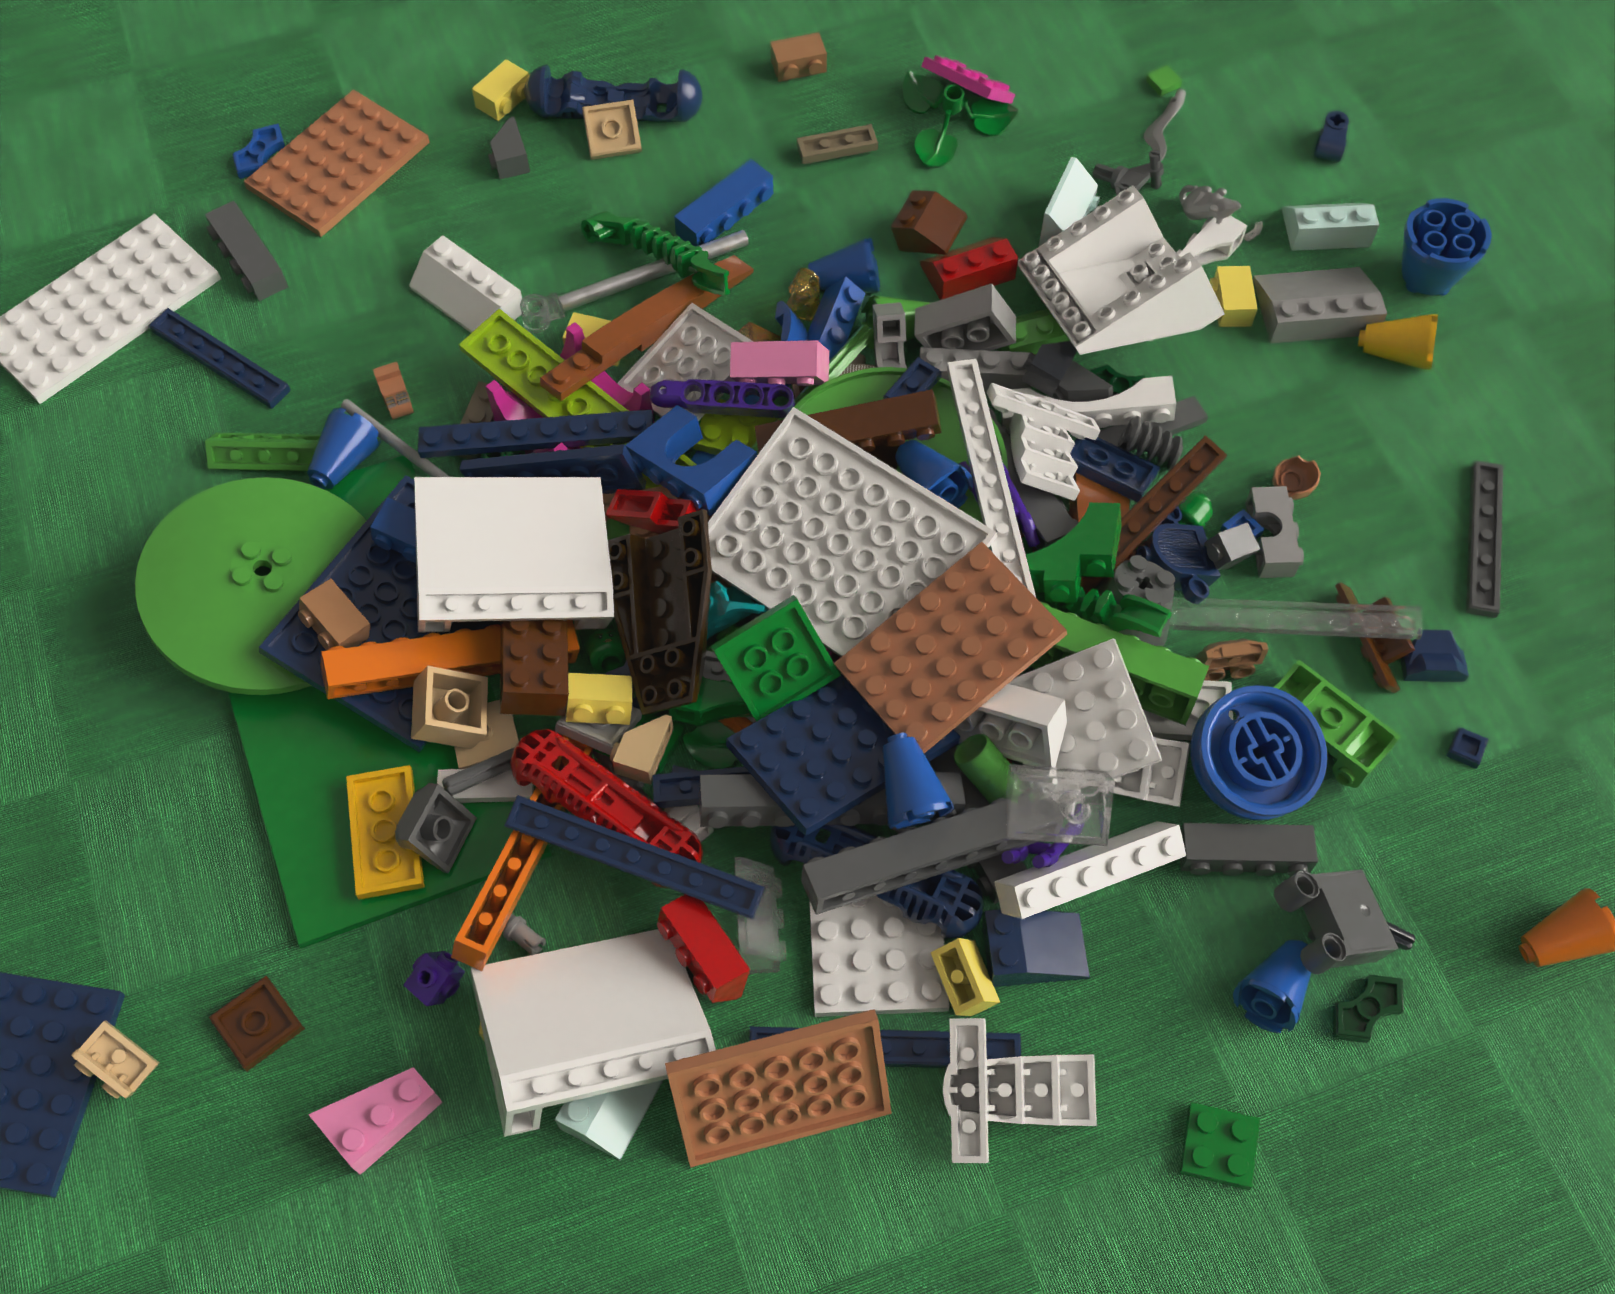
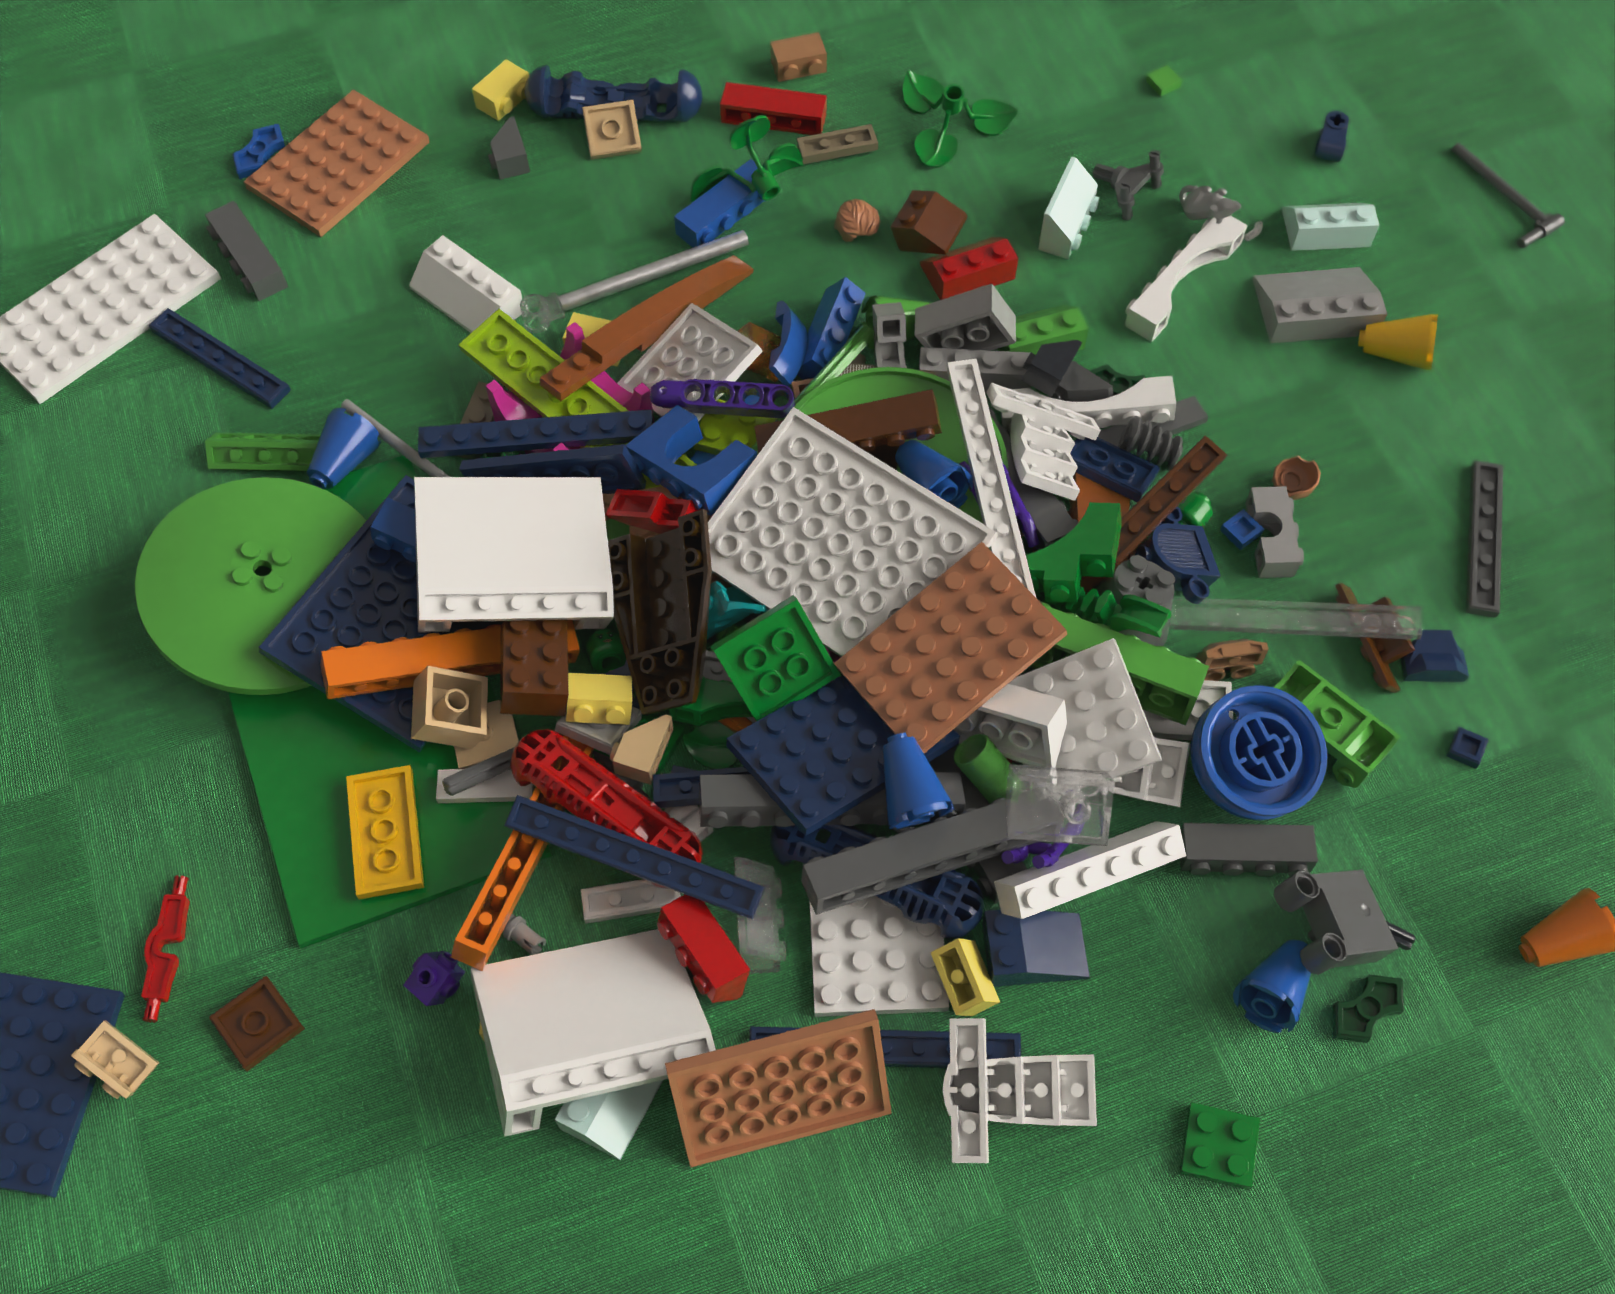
(162, 965): none -> red piece
(333, 616): medium nougat brick -> none
(376, 1117): bright pink wedge -> none
(393, 390): nougat leg -> none
(434, 826): dark grey slope -> none
(624, 900): none -> white tile
(681, 254): green piece -> none
(763, 180): none -> green plant
(780, 362): bright pink wedge -> none
(784, 108): none -> red brick
(804, 294): clear yellow leg -> none
(853, 262): blue cone -> none
(856, 219): none -> nougat hair
(917, 378): dark blue plate -> none
(969, 79): dark pink plate -> none
(1119, 279): white slope -> none
(1154, 133): light grey piece -> none
(1231, 546): slope -> none
(1236, 295): light yellow brick -> none
(1442, 245): blue cone -> none
(1544, 223): none -> dark grey bar

